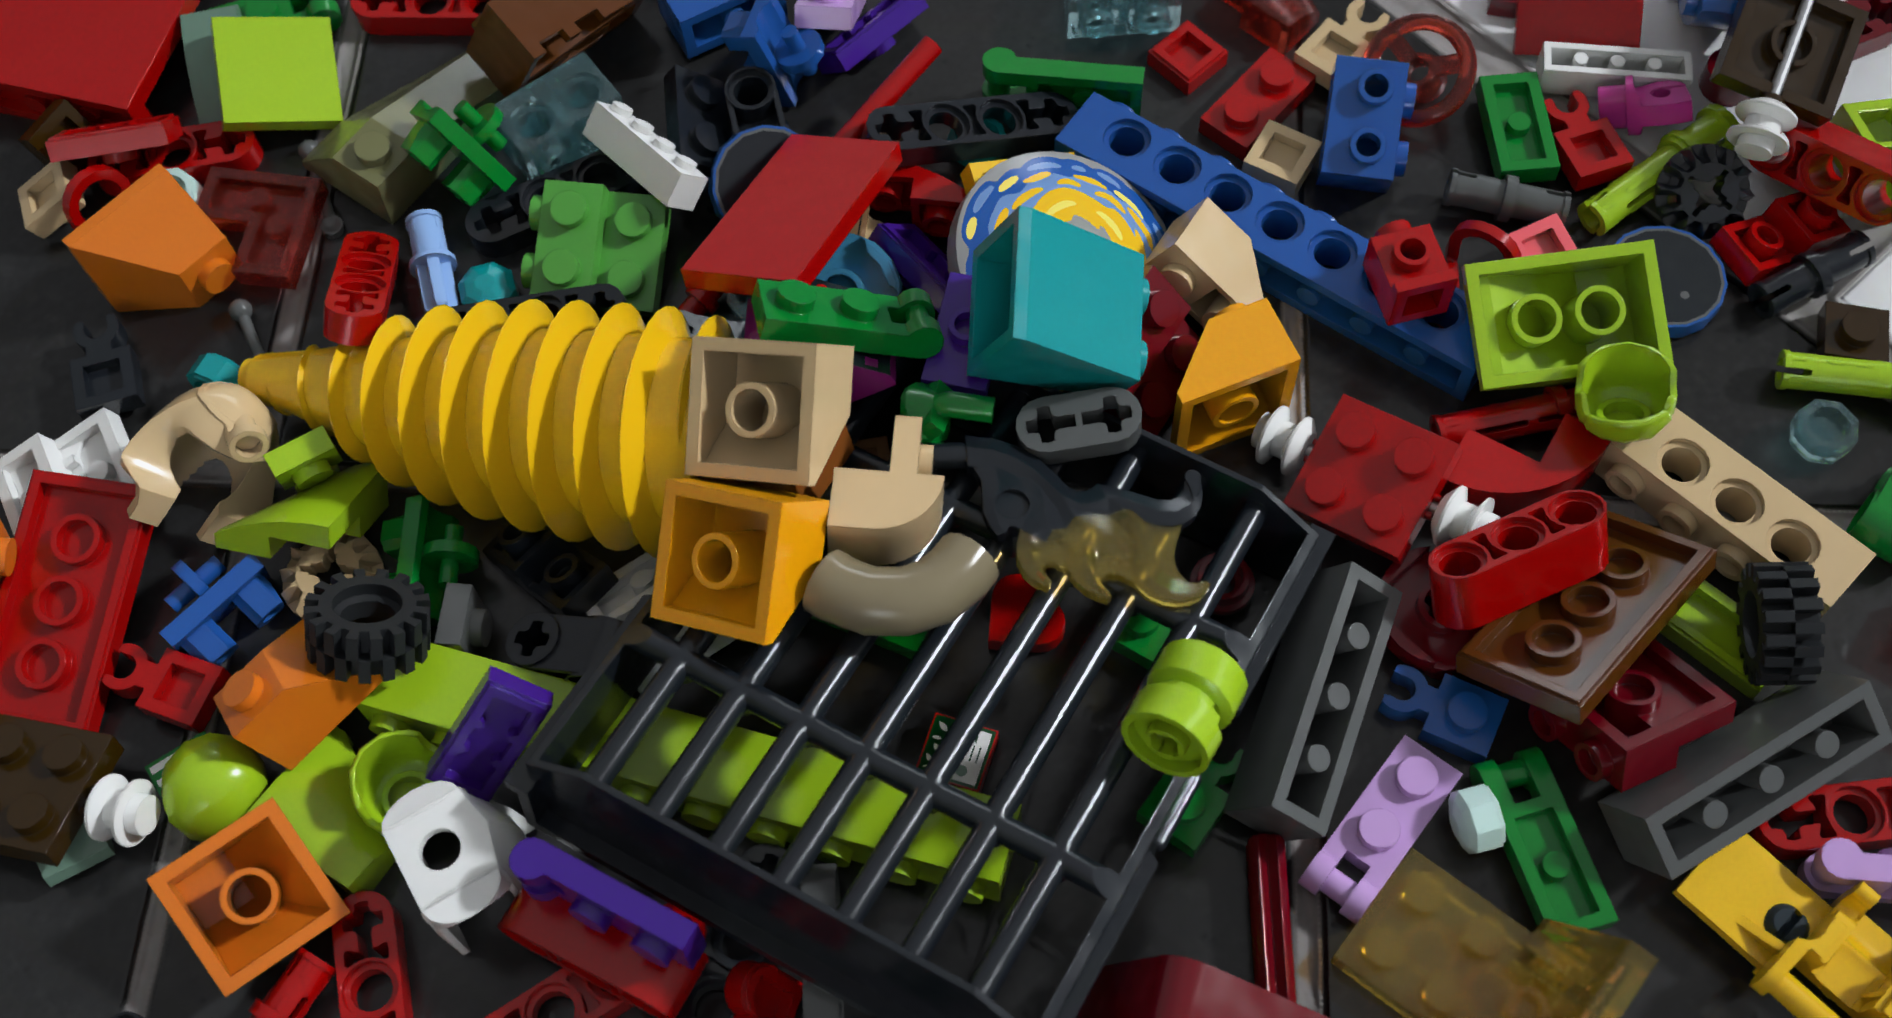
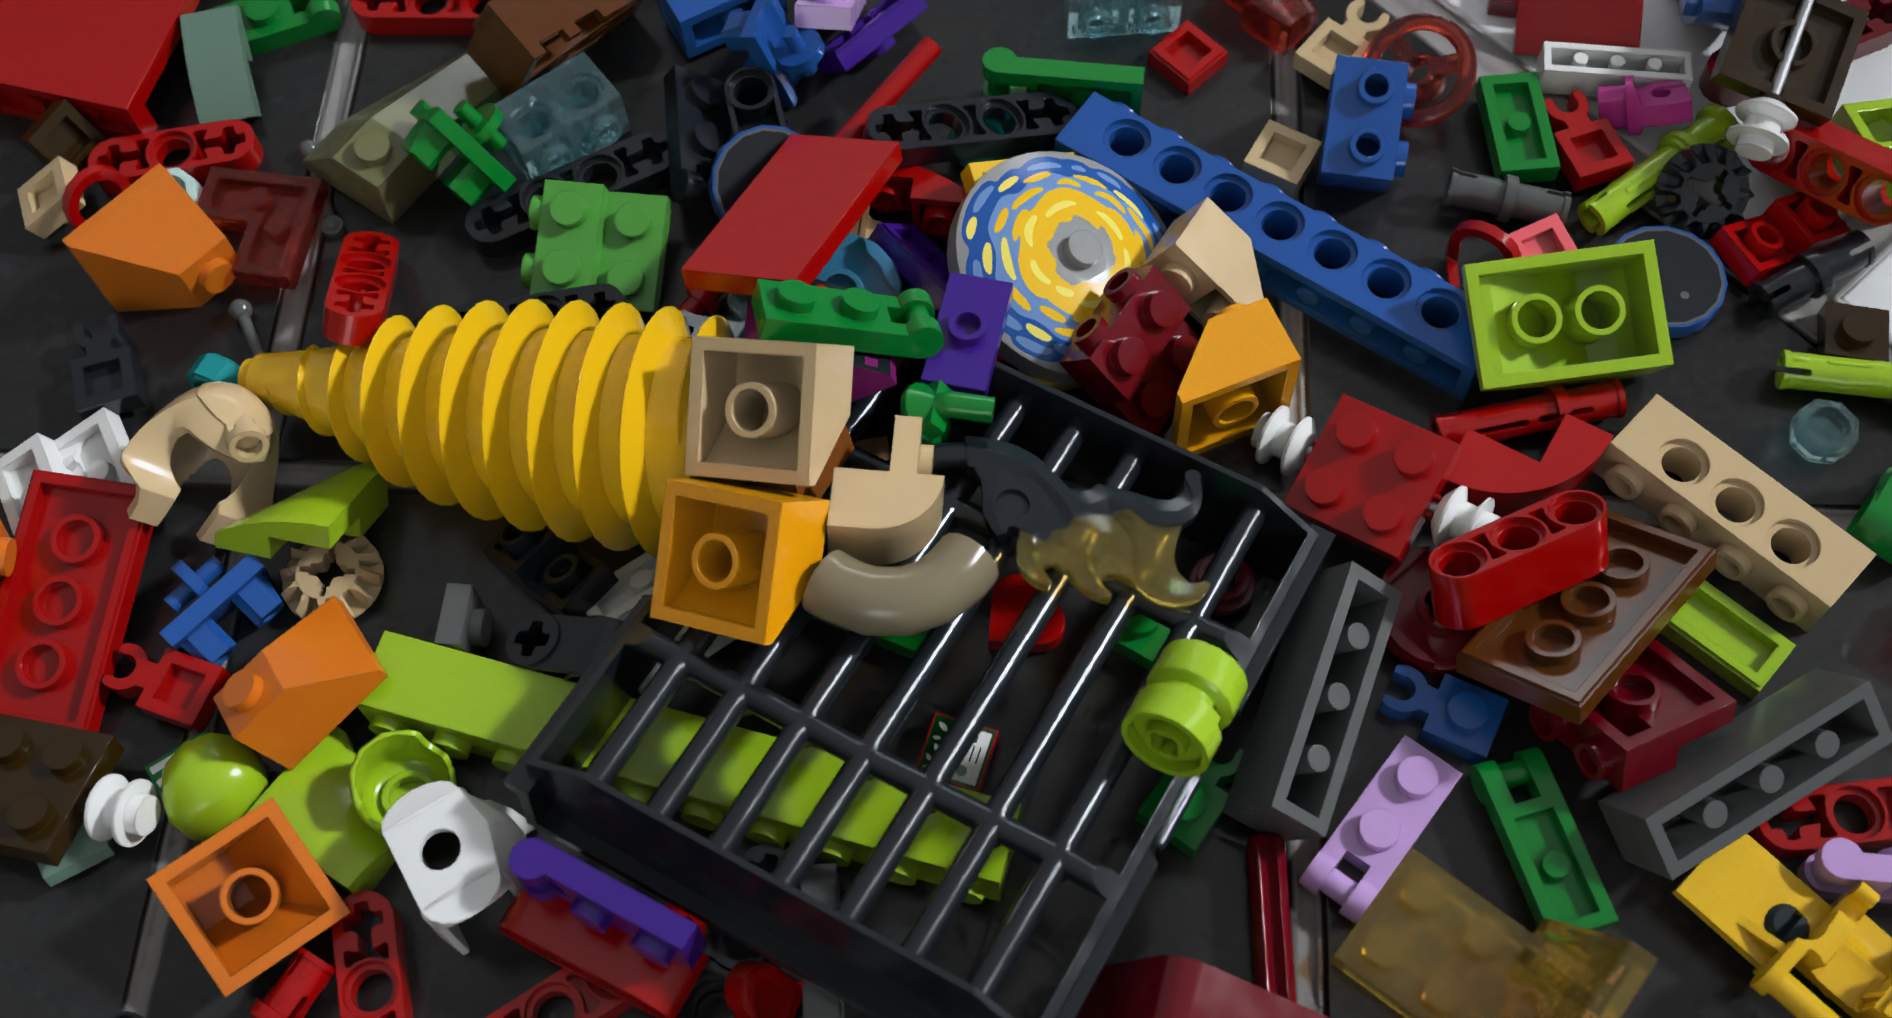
(114, 141): red plate -> none
(276, 73): lime tile -> none
(305, 460): lime plate -> none
(367, 625): black tyre -> none
(428, 549): green hips -> none
(431, 259): light blue axle -> none
(487, 282): teal tile -> none
(490, 733): dark purple plate -> none
(645, 155): white piece -> none
(1056, 306): teal slope -> none
(1079, 424): dark grey beam -> none
(1264, 92): red plate -> none
(1408, 272): red brick -> none
(1476, 819): light aqua tile -> none
(1625, 392): lime hair -> none
(1780, 623): black tyre -> none

